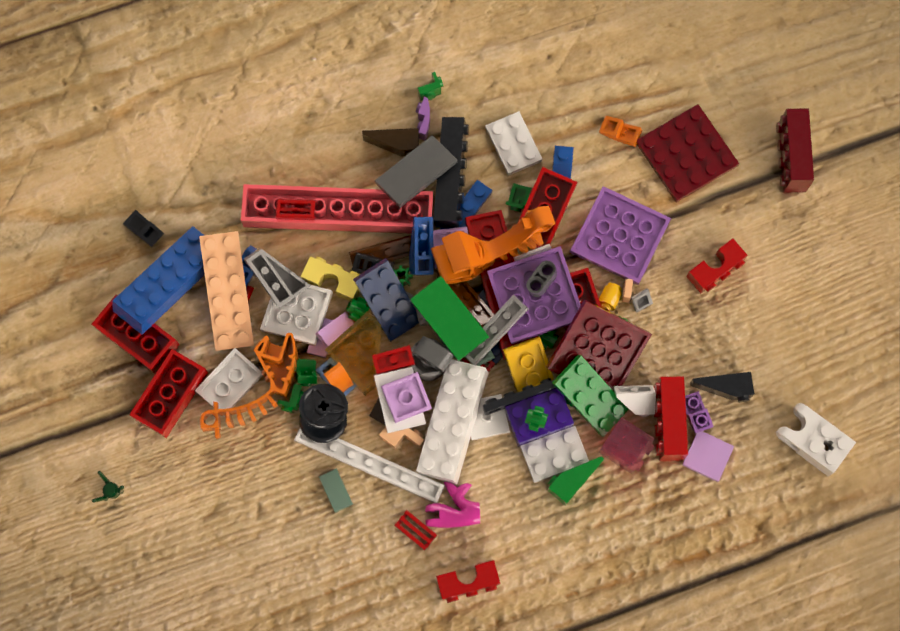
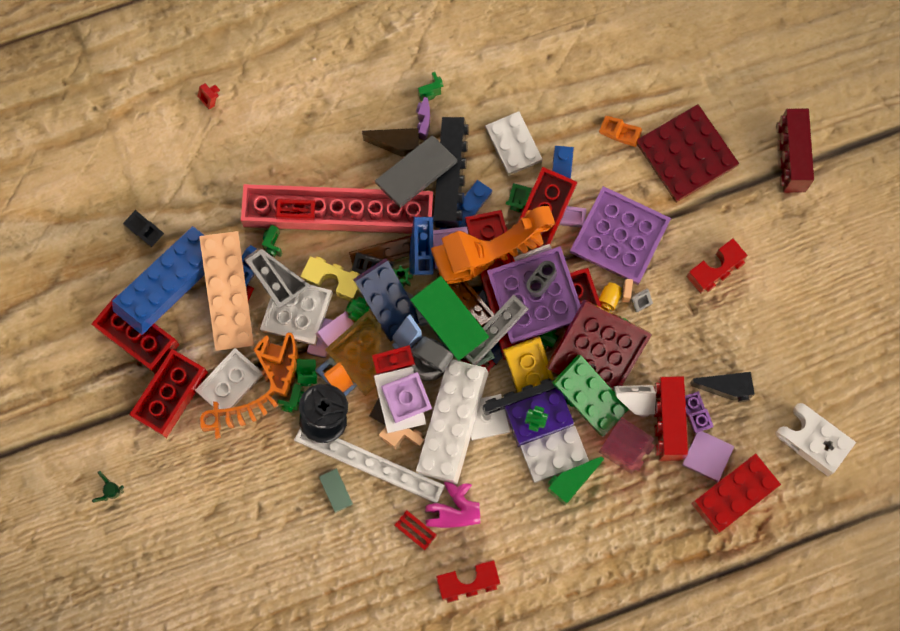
(208, 95): none -> red tile
(270, 237): none -> green bracket
(407, 334): none -> light blue slope
(574, 217): none -> lavender tile
(736, 494): none -> red brick

